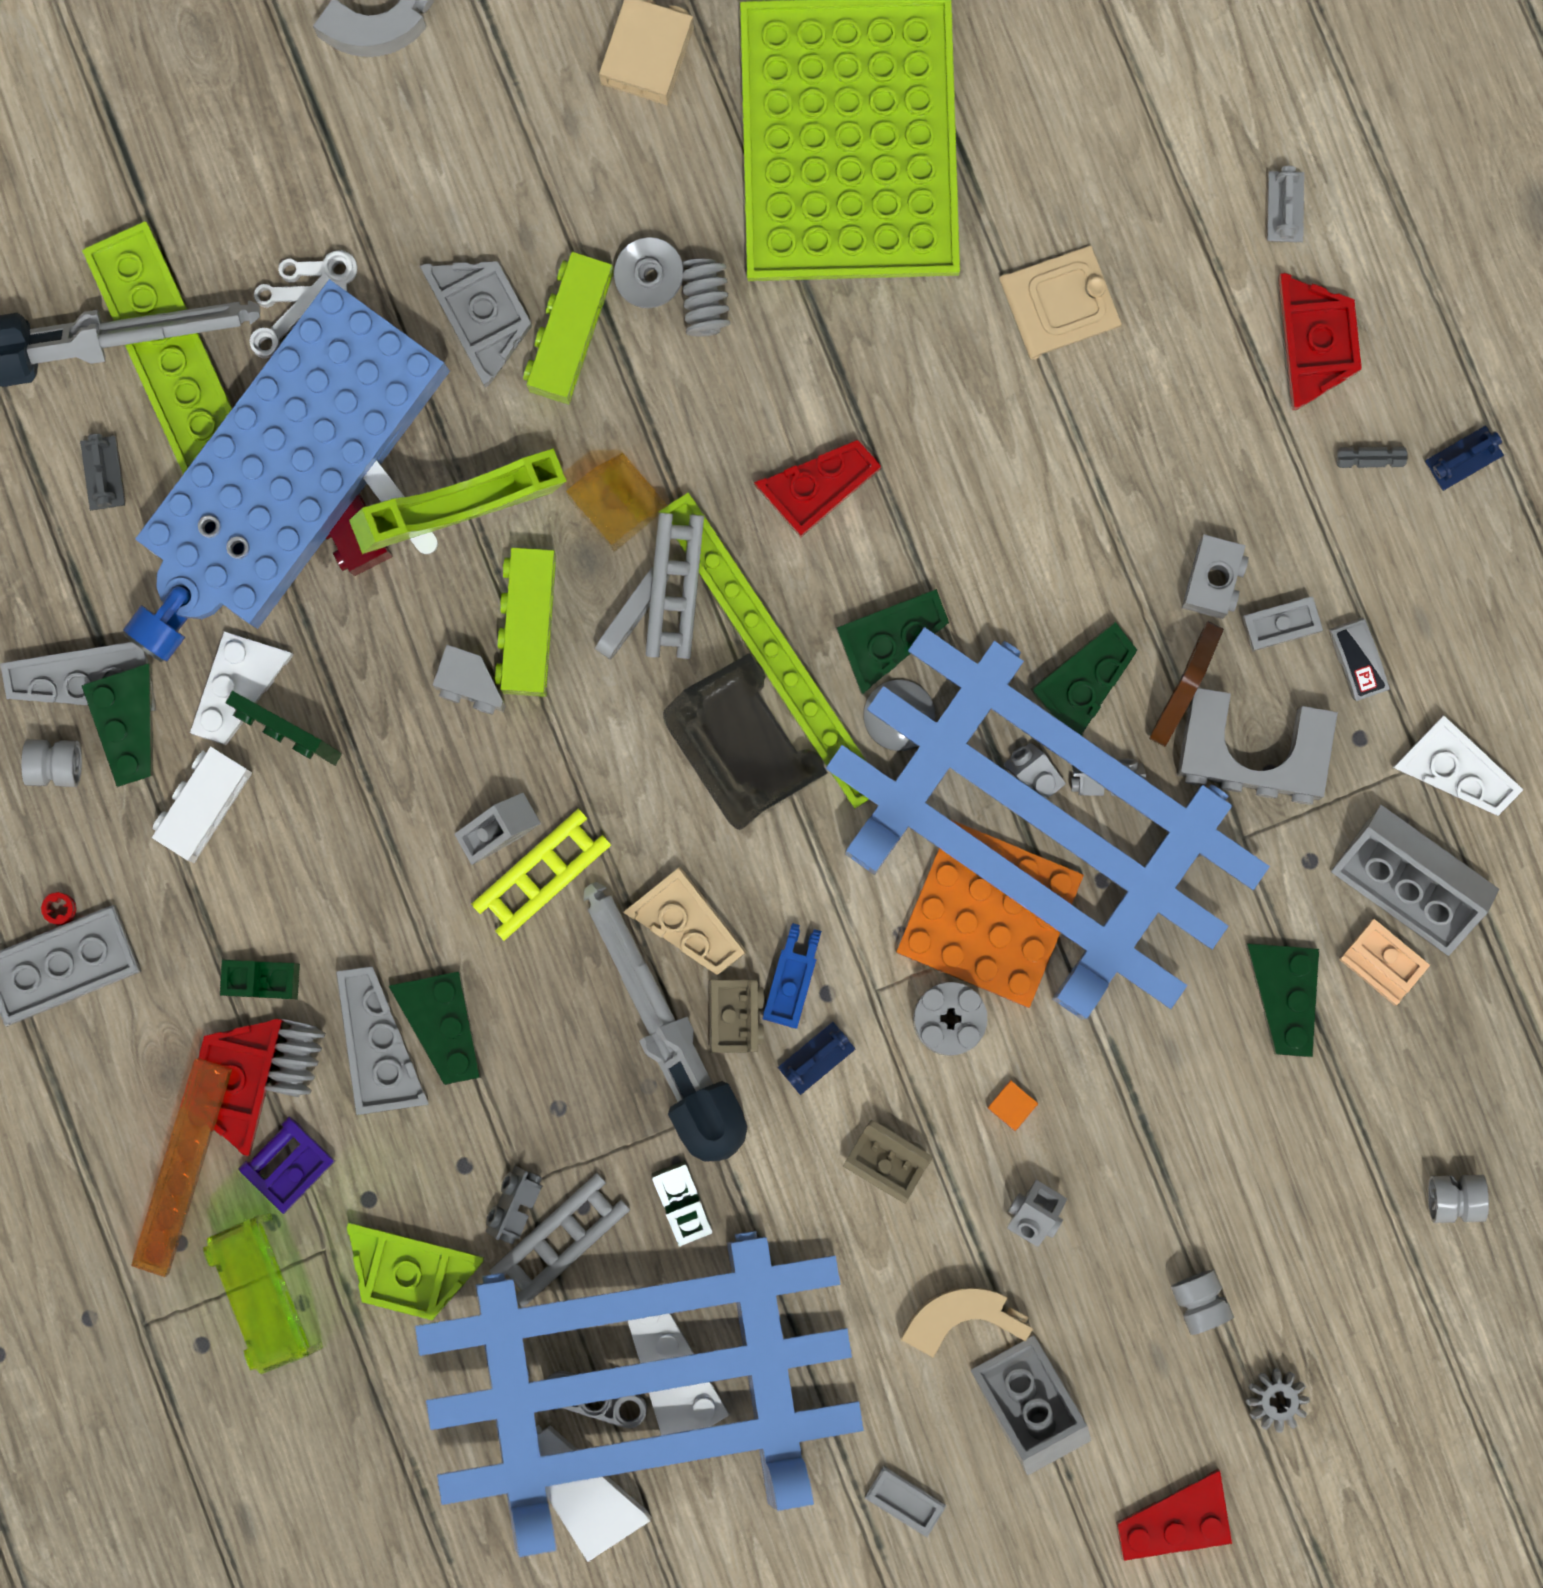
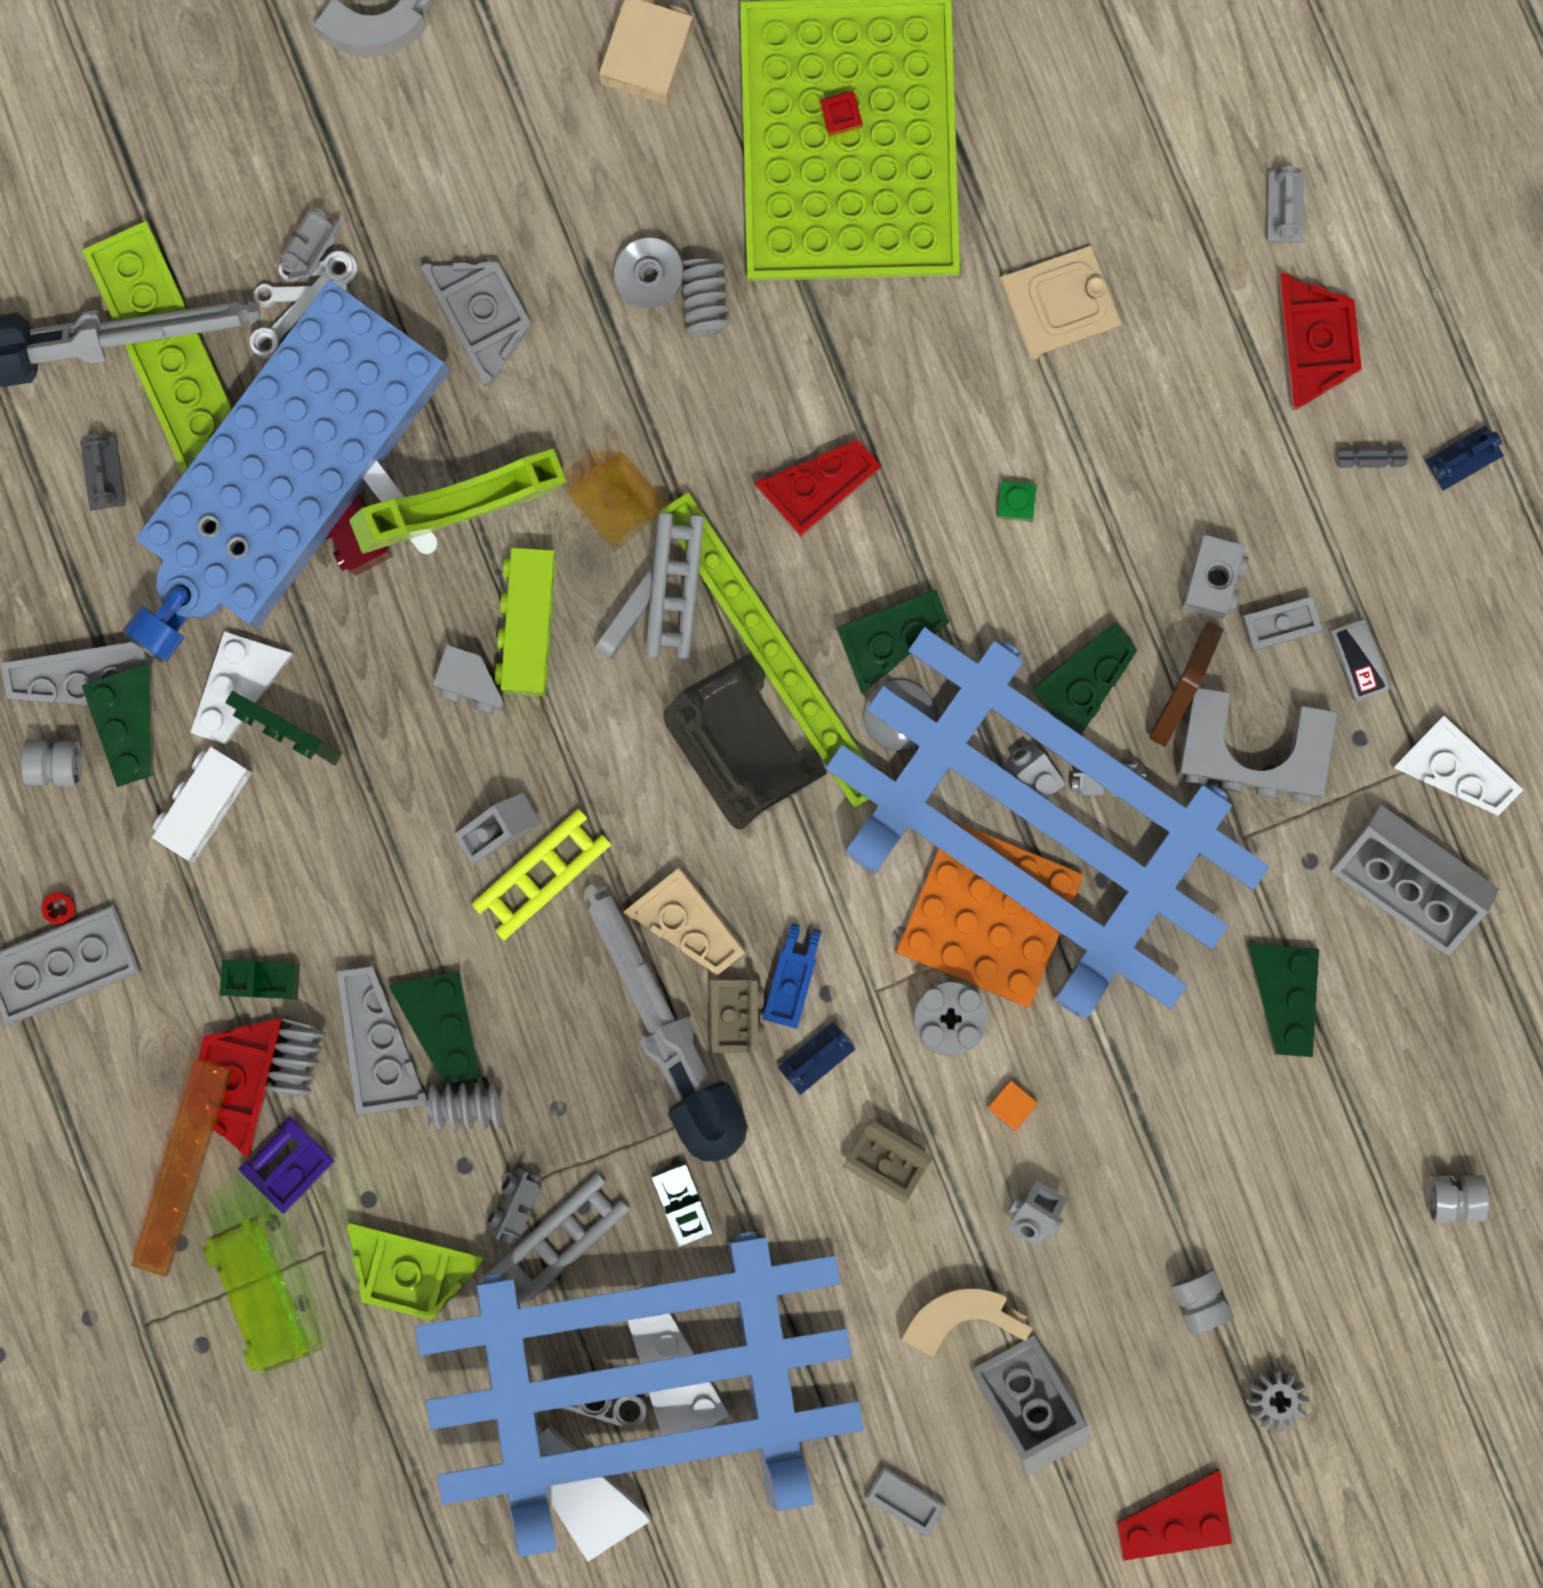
(303, 257): none -> light grey hinge
(464, 1106): none -> light grey piece
(569, 328): lime brick -> none
(841, 113): none -> red tile
(1016, 501): none -> green plate
(1384, 962): light nougat plate -> none

